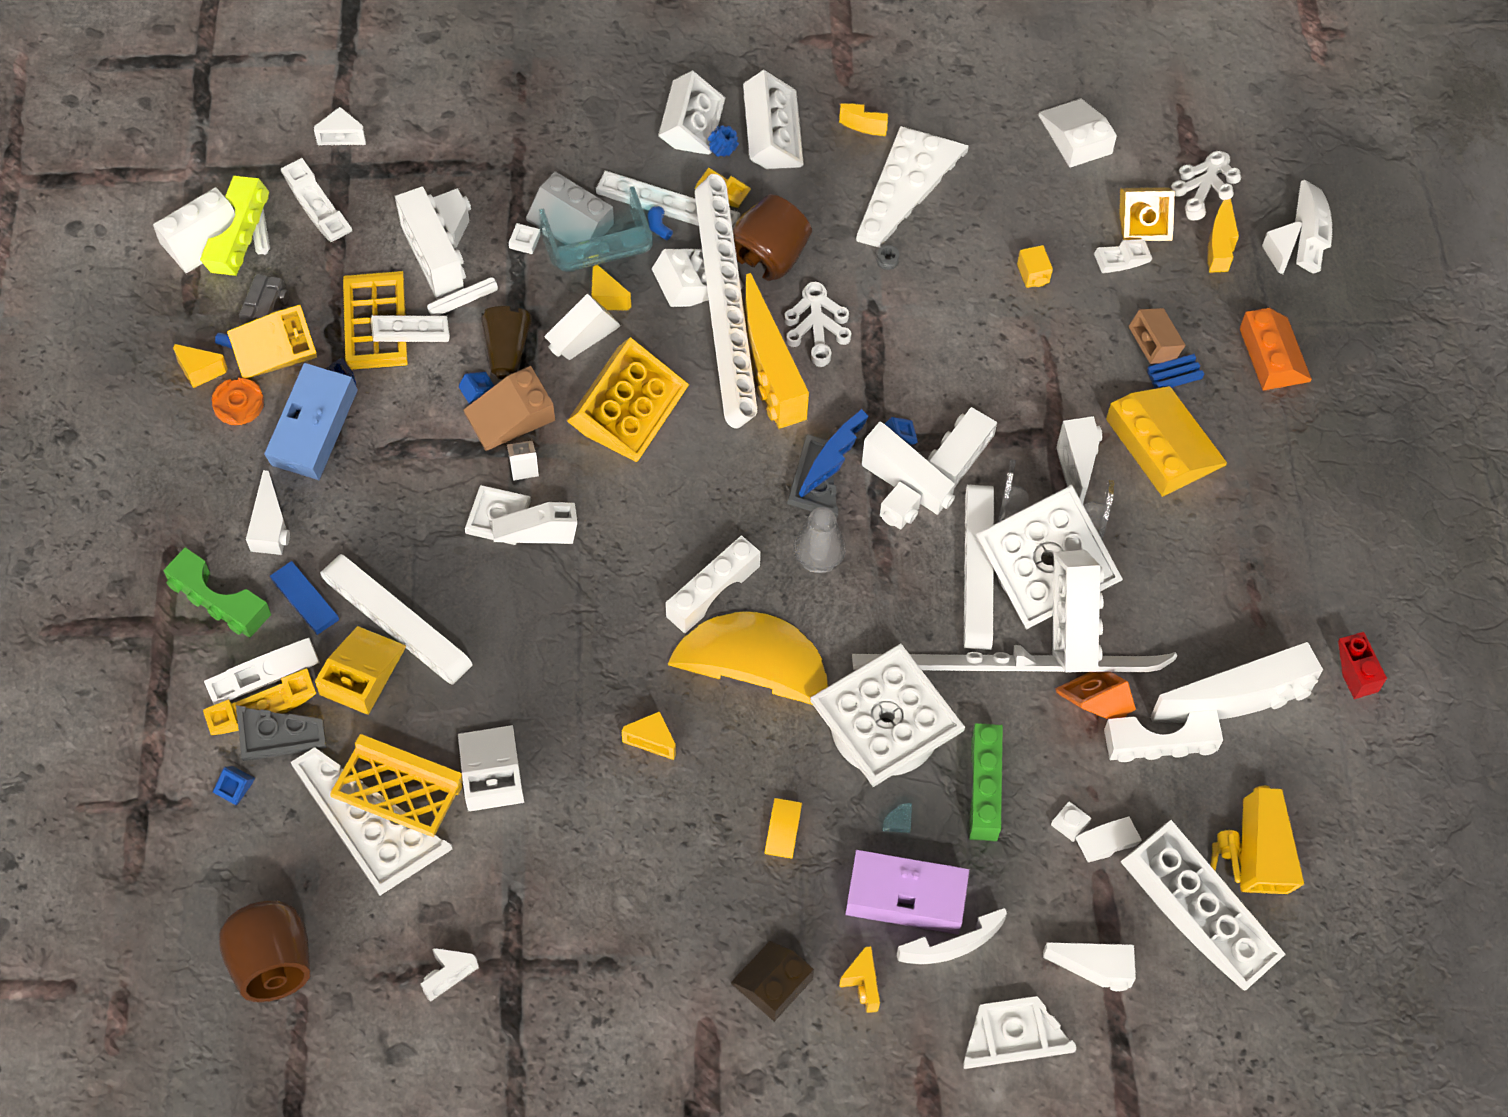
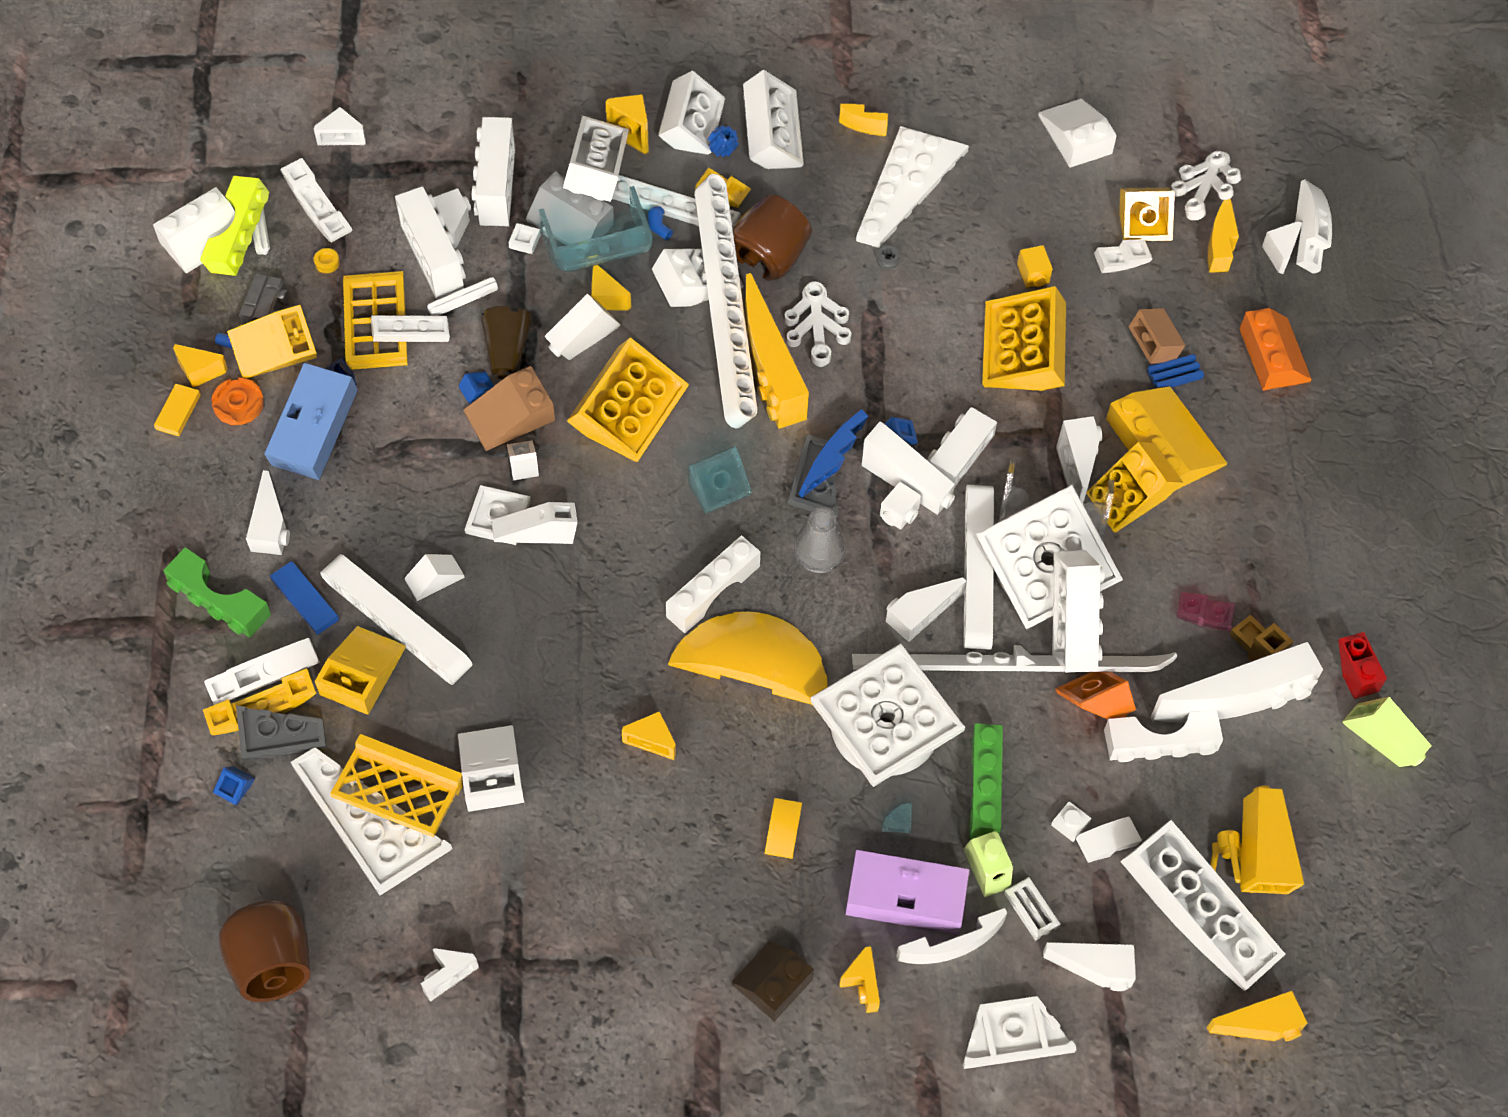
(177, 410): none -> yellow tile
(326, 260): none -> yellow tile
(433, 574): none -> white slope
(494, 171): none -> white brick
(596, 159): none -> white brick
(630, 114): none -> yellow slope
(718, 480): none -> clear light blue slope
(920, 607): none -> white slope
(987, 859): none -> yellowish green torso
(1025, 341): none -> yellow slope
(1044, 929): none -> white tile
(1140, 483): none -> yellow slope
(1204, 612): none -> clear pink slope
(1258, 640): none -> pearl gold brick
(1265, 1020): none -> yellow slope
(1388, 731): none -> yellowish green slope

